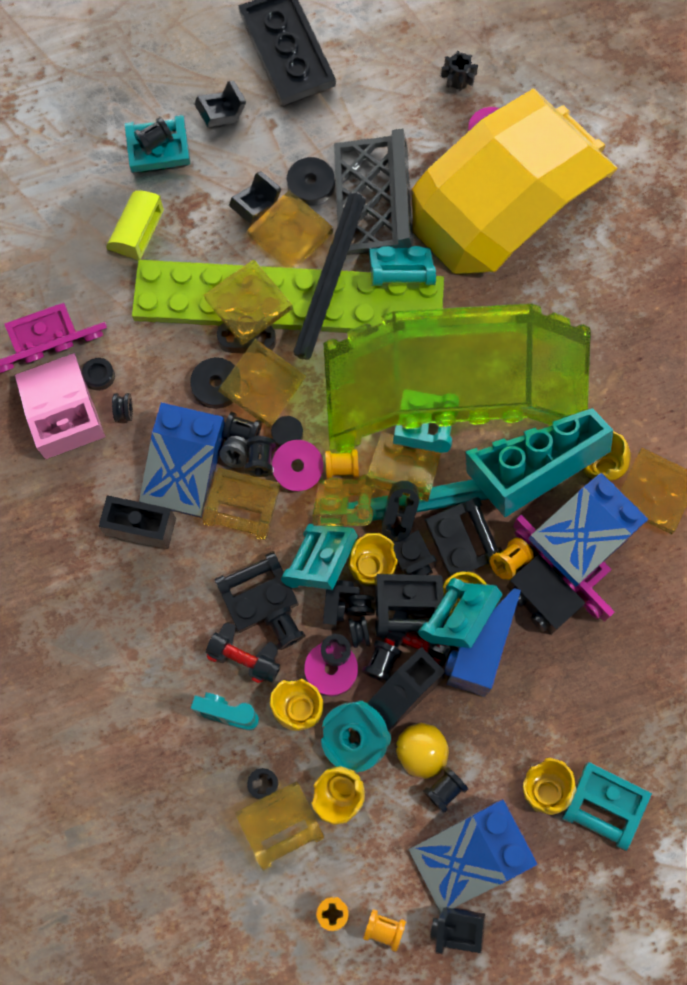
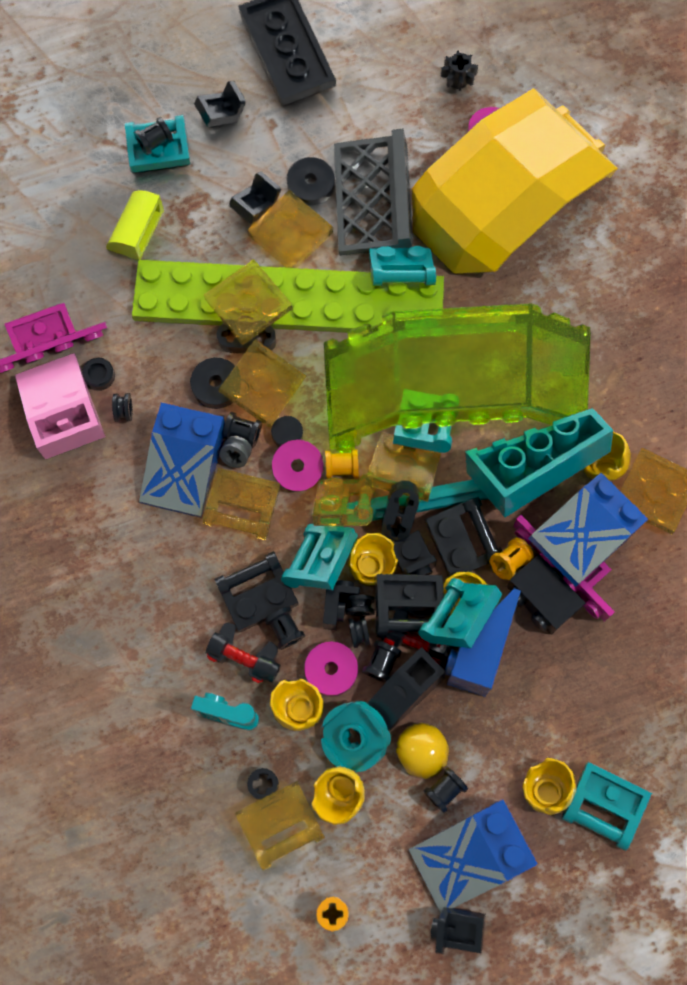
(137, 522): black brick -> none
(260, 467): black bush -> none
(329, 276): black axle -> none
(329, 658): black bush -> none
(384, 930): light orange bush -> none

